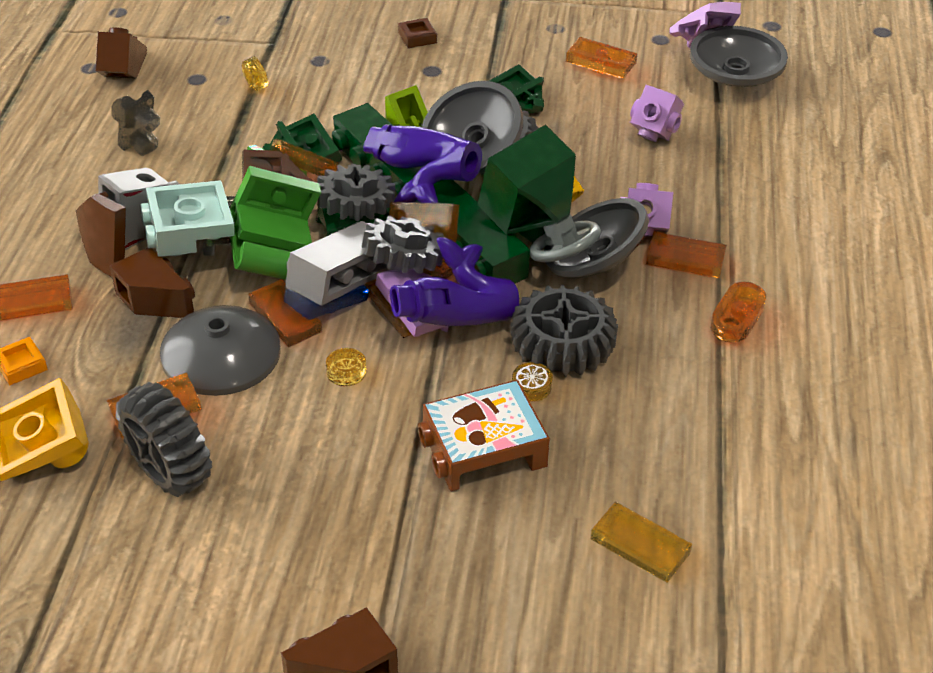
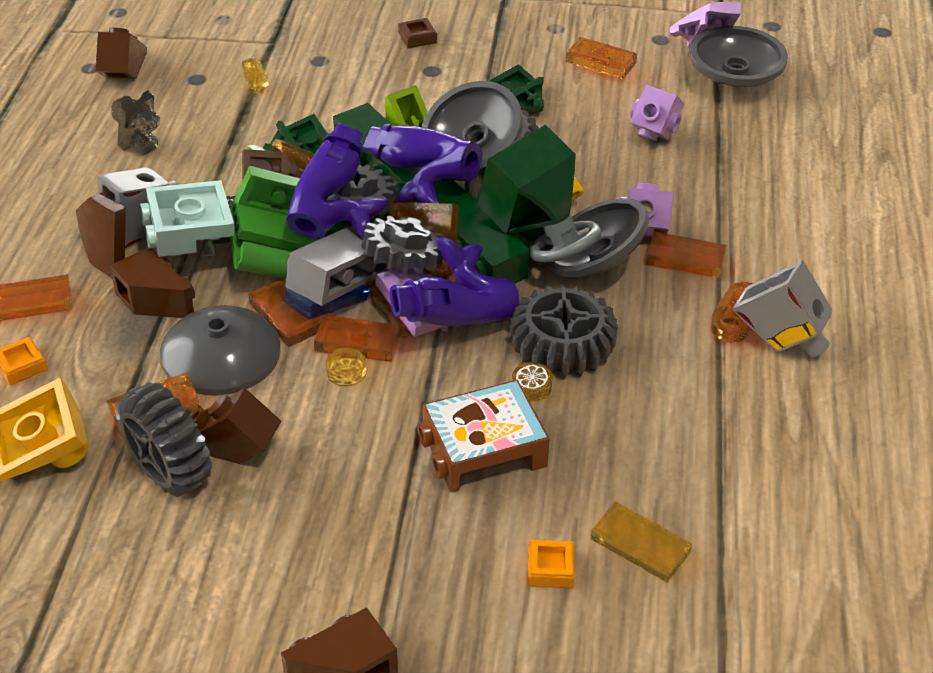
(236, 426): none -> reddish brown slope
(325, 175): none -> dark purple piece
(371, 338): none -> clear orange plate
(551, 564): none -> light orange tile
(787, 310): none -> light grey torso

